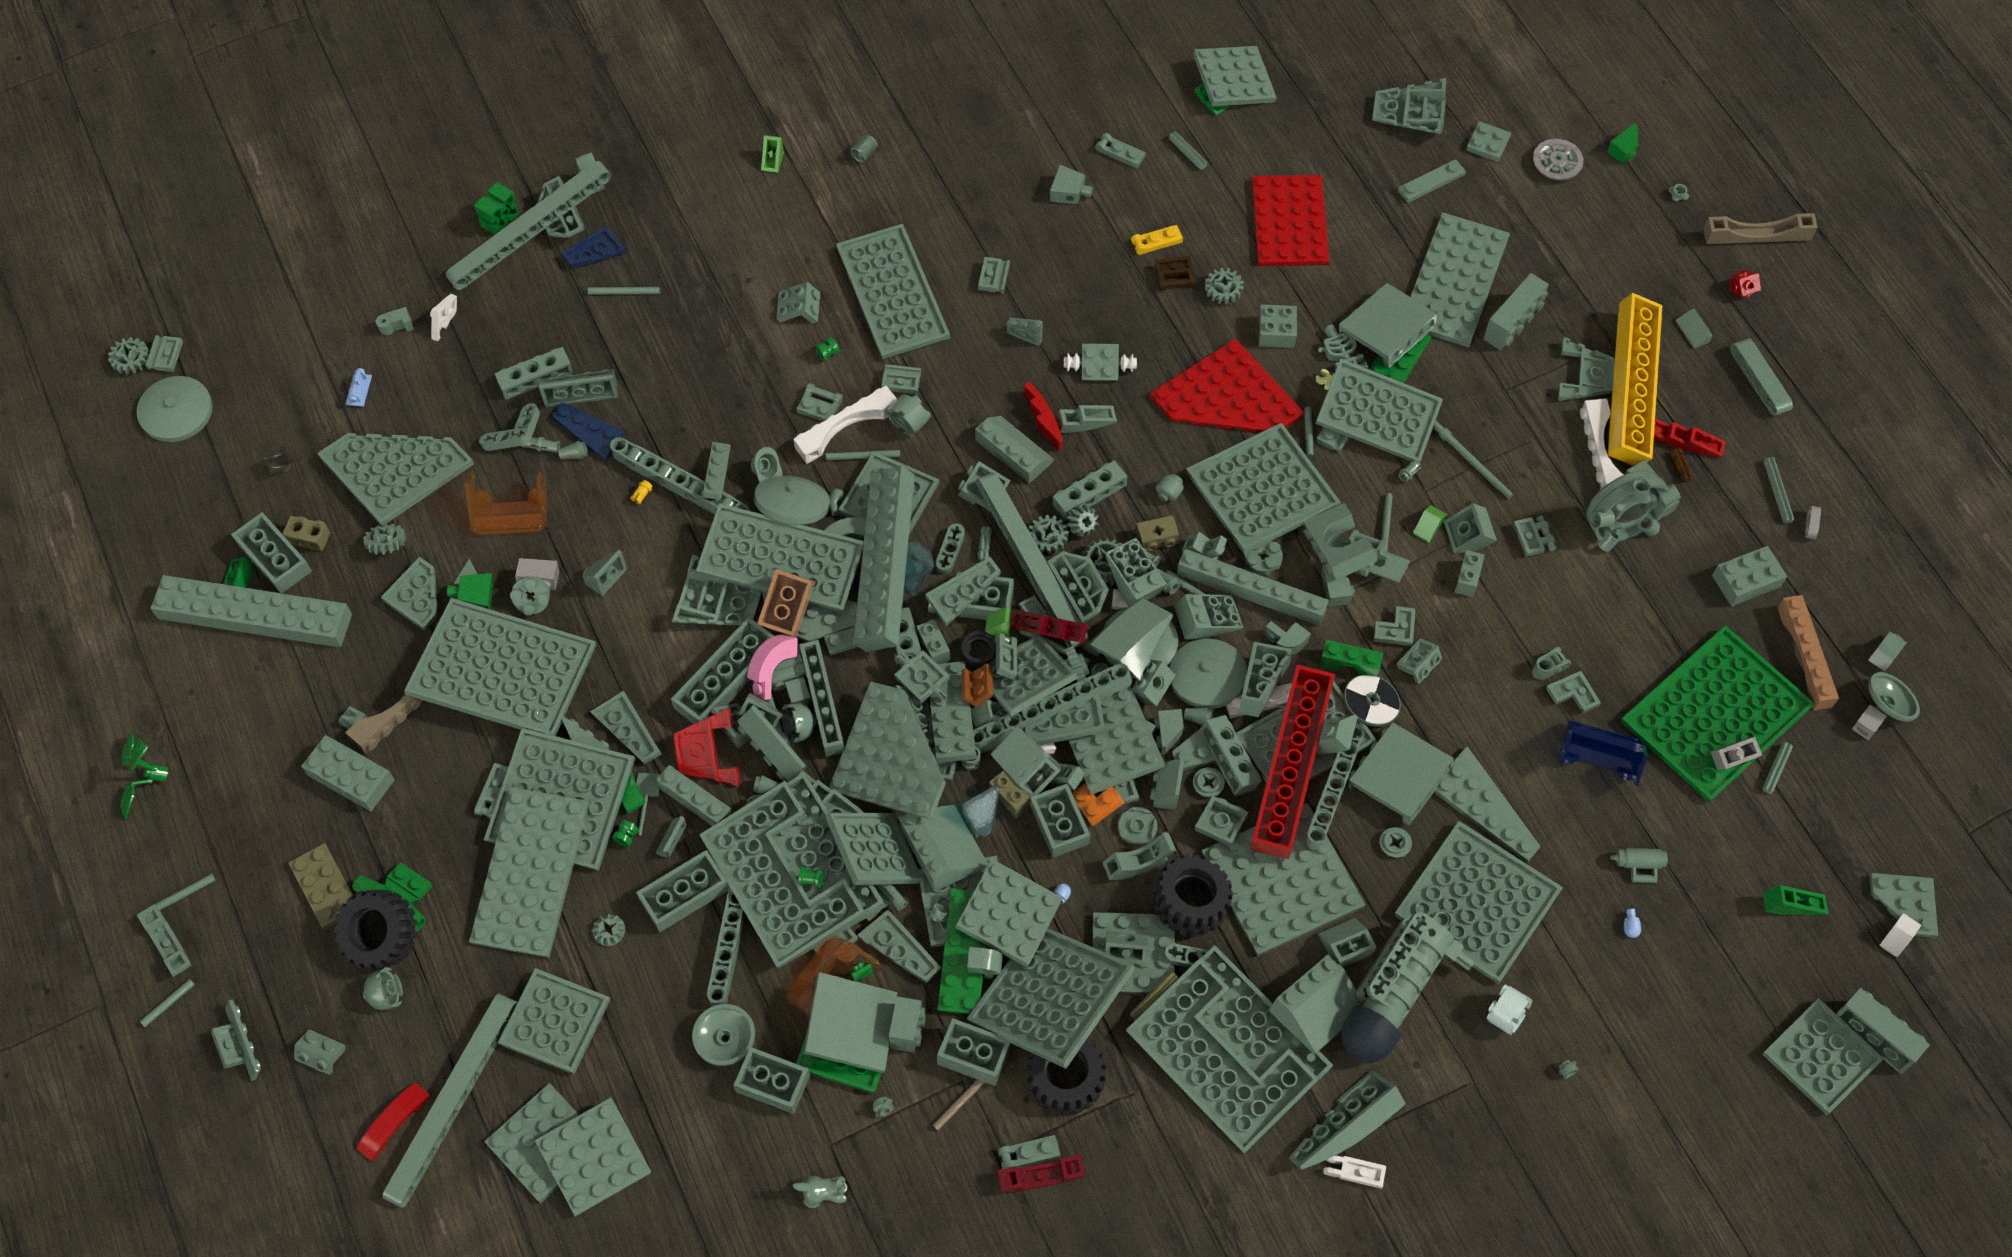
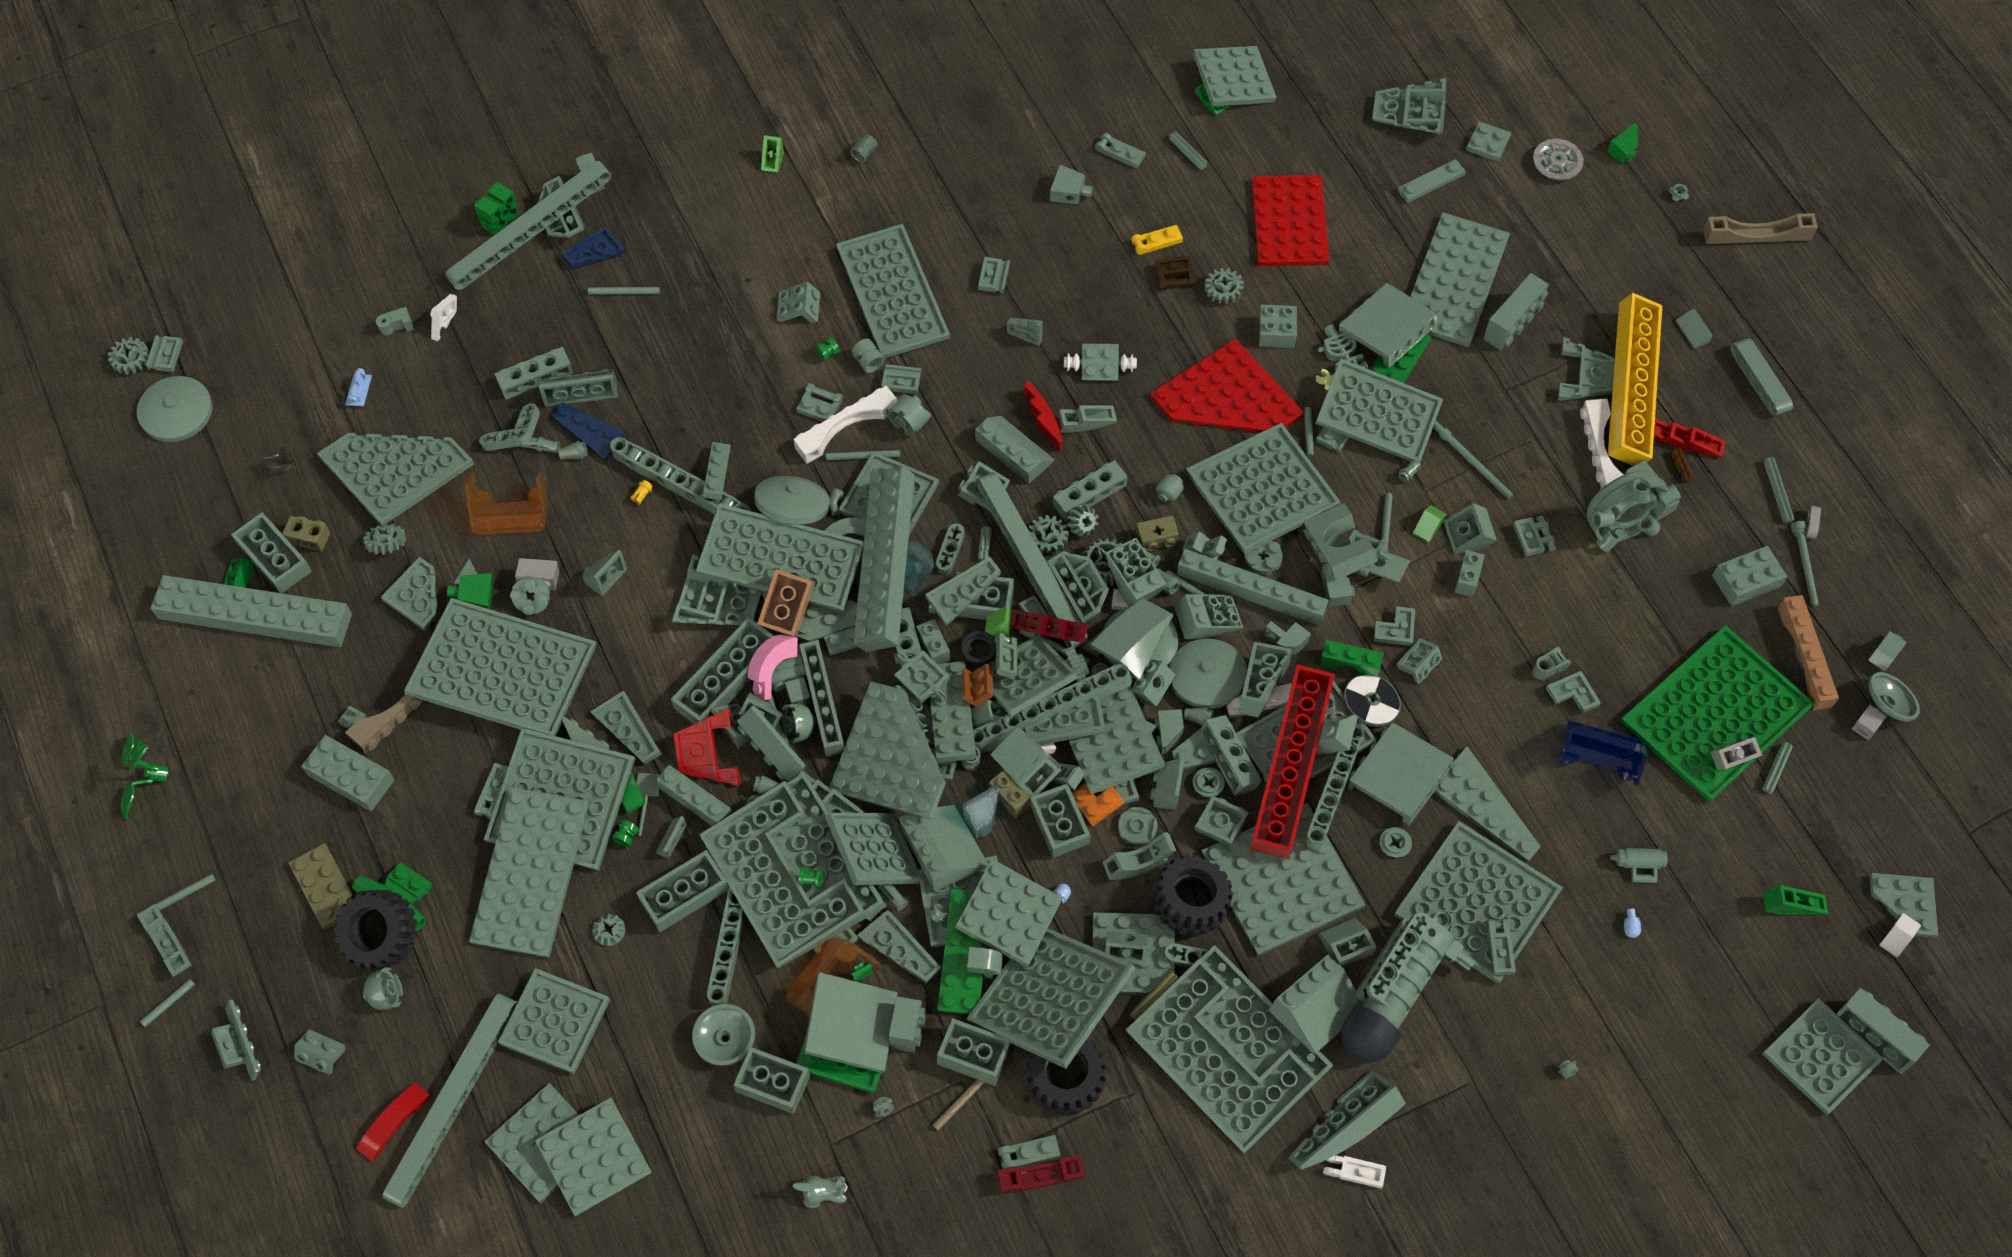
(766, 464): sand green piece -> none
(868, 356): none -> sand green wheel
(1501, 947): none -> sand green plate
(1509, 1009): light aqua brick -> none
(1745, 283): red brick -> none
(1799, 530): none -> sand green piece

